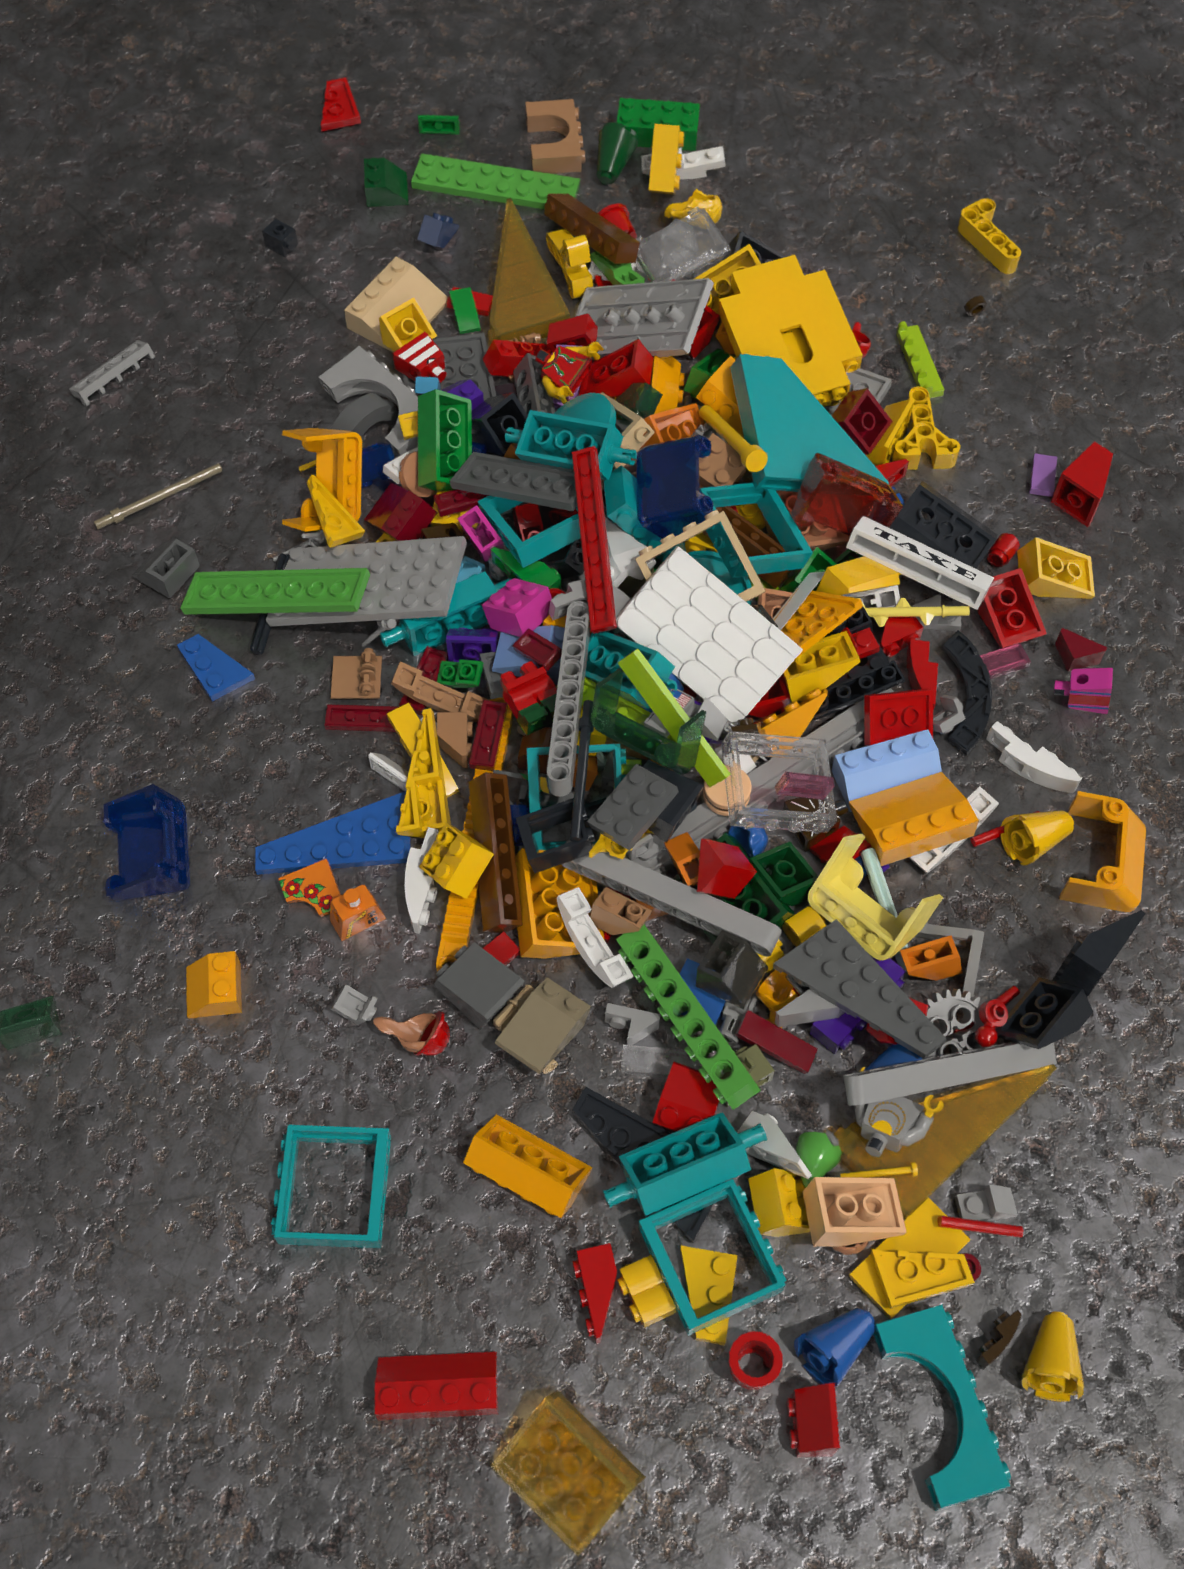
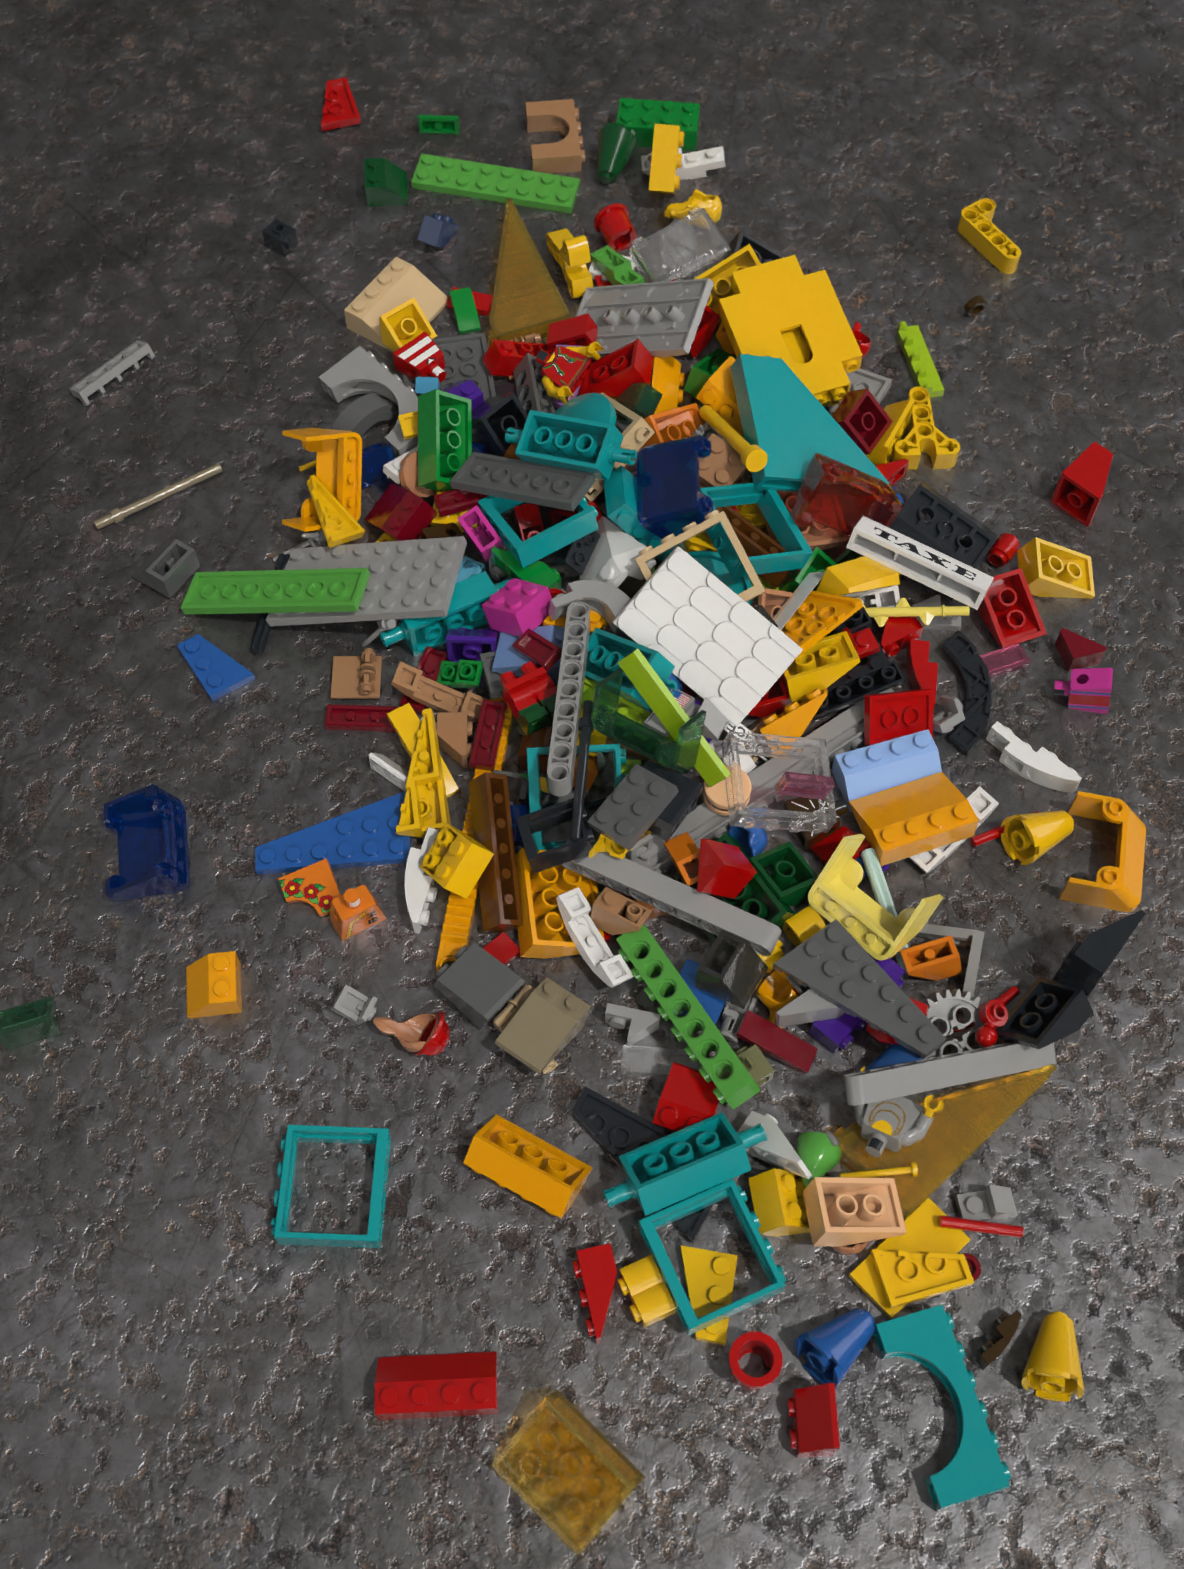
(594, 540): red tile -> none
(600, 232): reddish brown brick -> none
(748, 726): dark brown slope -> none
(1043, 475): medium lavender tile -> none

